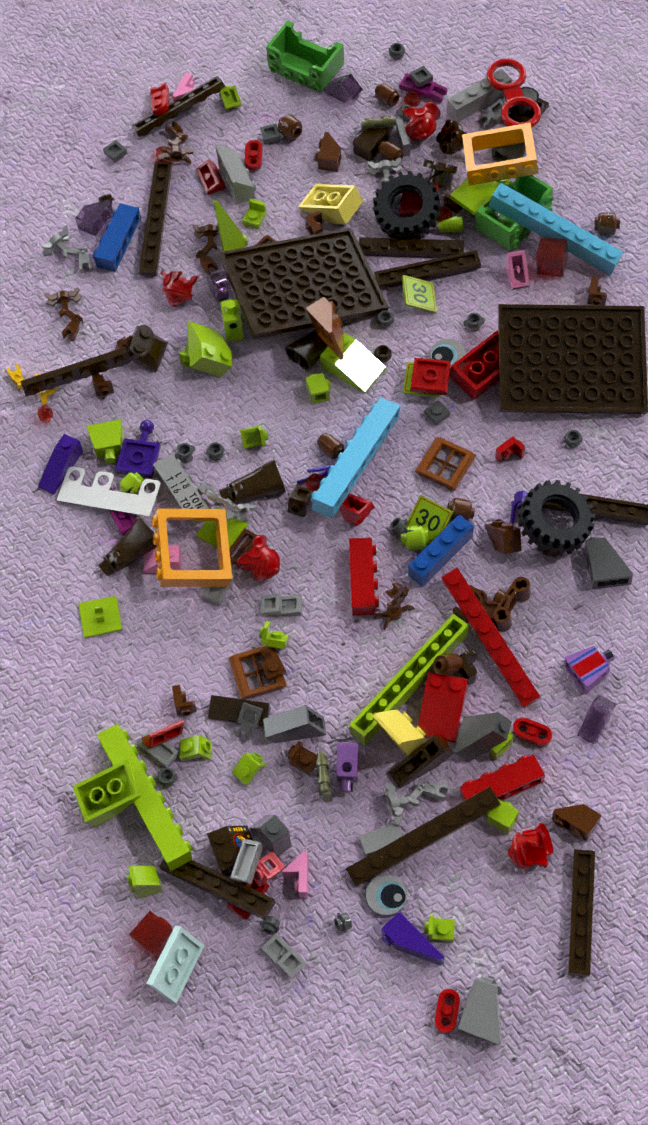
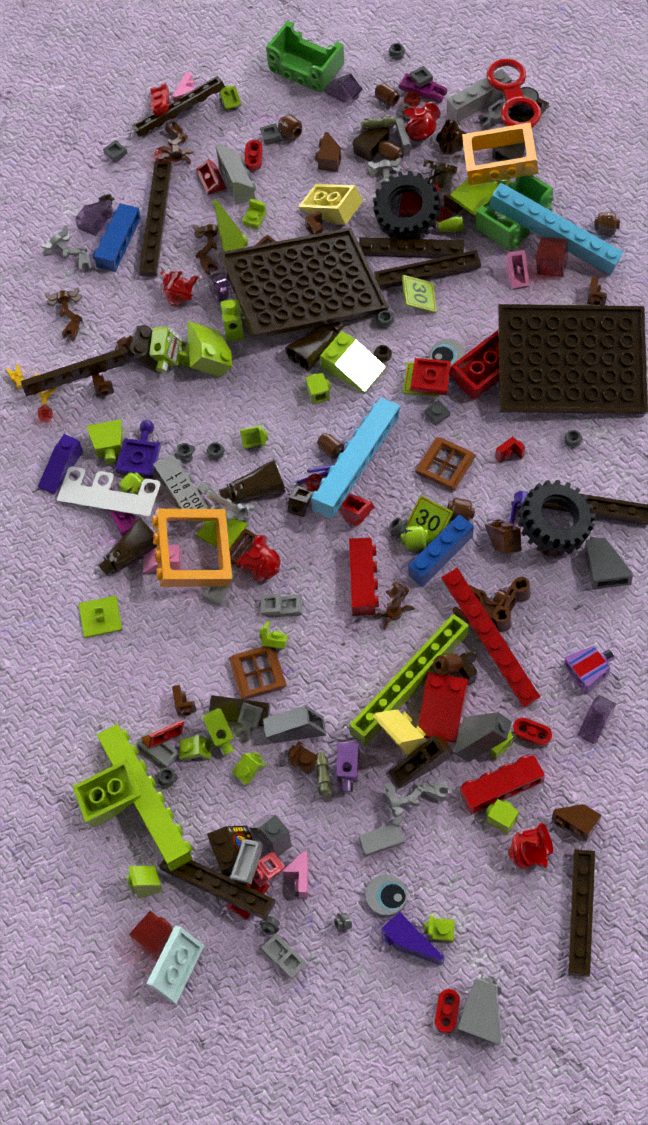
(166, 347): none -> lime torso
(212, 723): none -> lime torso
(271, 665): reddish brown plate -> none
(327, 325): dark orange slope -> none
(423, 836): dark brown plate -> none
(474, 317): dark grey plate -> none

